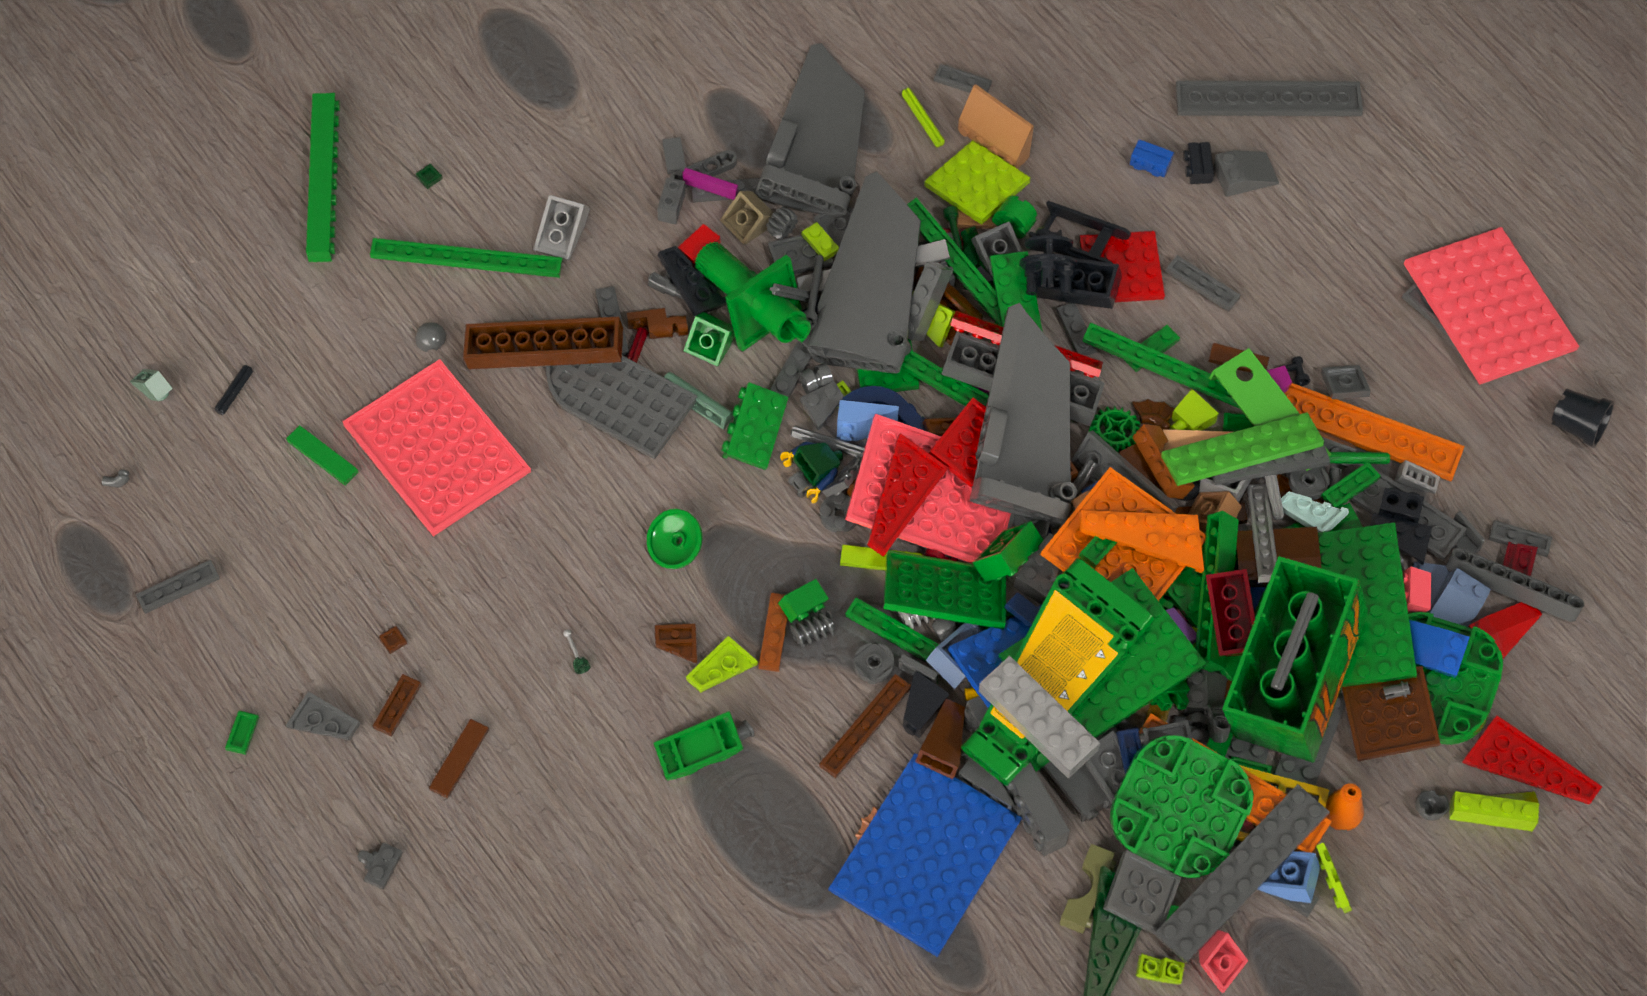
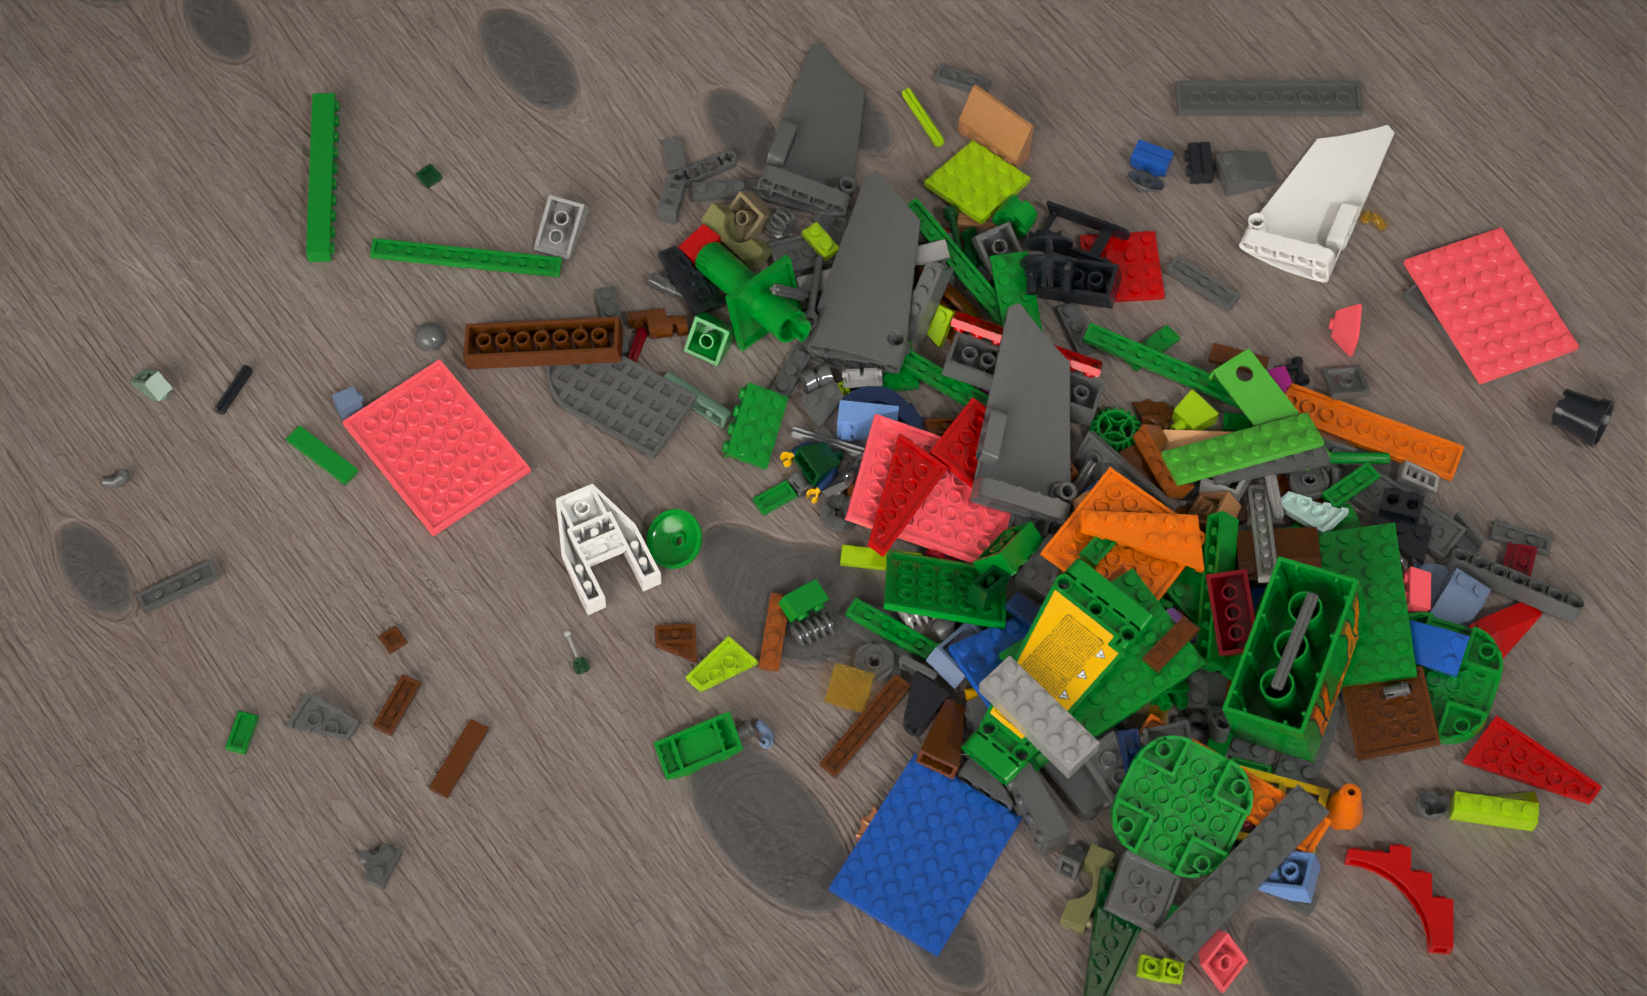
(348, 402): none -> sand blue brick
(593, 532): none -> white wedge
(710, 183): magenta tile -> none
(721, 221): none -> olive arch
(767, 734): none -> sand blue arm
(774, 497): none -> green tile
(849, 687): none -> clear yellow tile
(866, 377): none -> light grey hinge
(988, 587): none -> dark green brick
(1071, 862): none -> dark grey slope
(1145, 181): none -> dark grey dish
(1170, 644): none -> reddish brown plate
(1318, 205): none -> white panel
(1333, 879): lime wing -> none
(1346, 328): none -> coral slope
(1375, 218): none -> clear yellow arm
(1416, 885): none -> red arch

